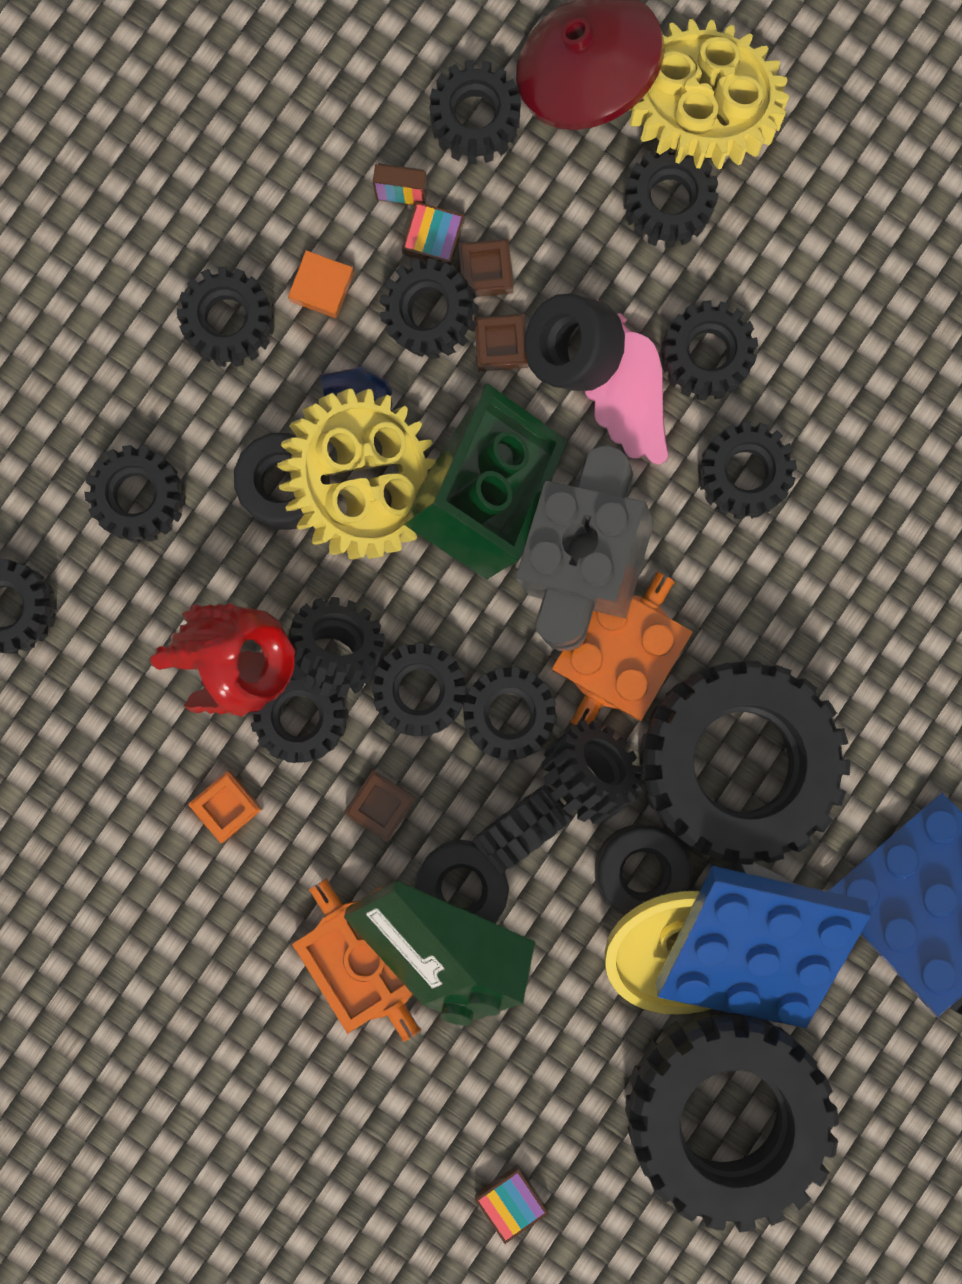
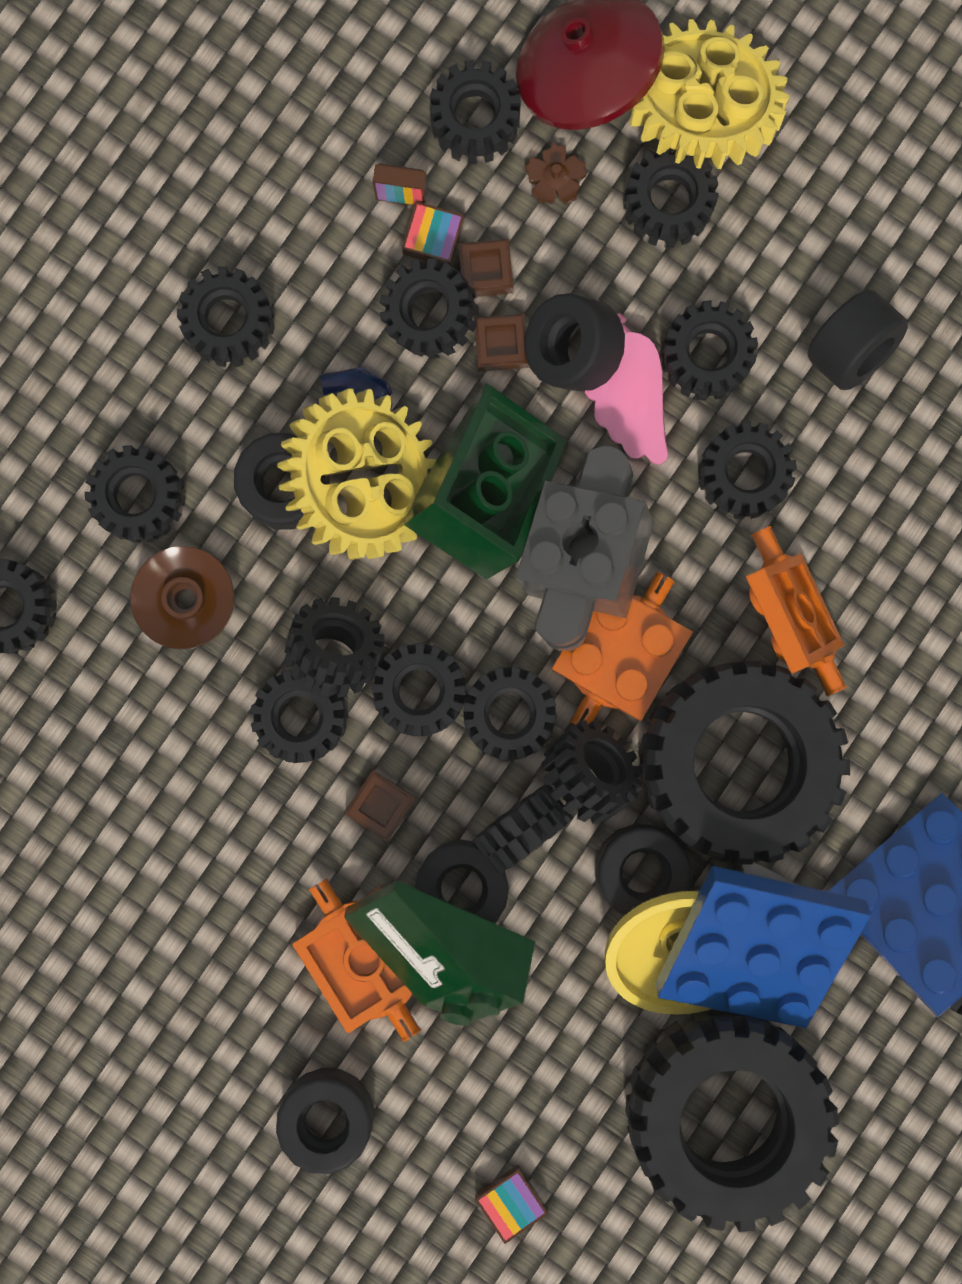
(157, 592): none -> reddish brown dish
(225, 806): orange tile -> none
(231, 678): red piece -> none
(318, 1154): none -> black tyre
(321, 284): orange tile -> none
(555, 175): none -> reddish brown plant
(795, 612): none -> orange plate
(857, 339): none -> black tyre

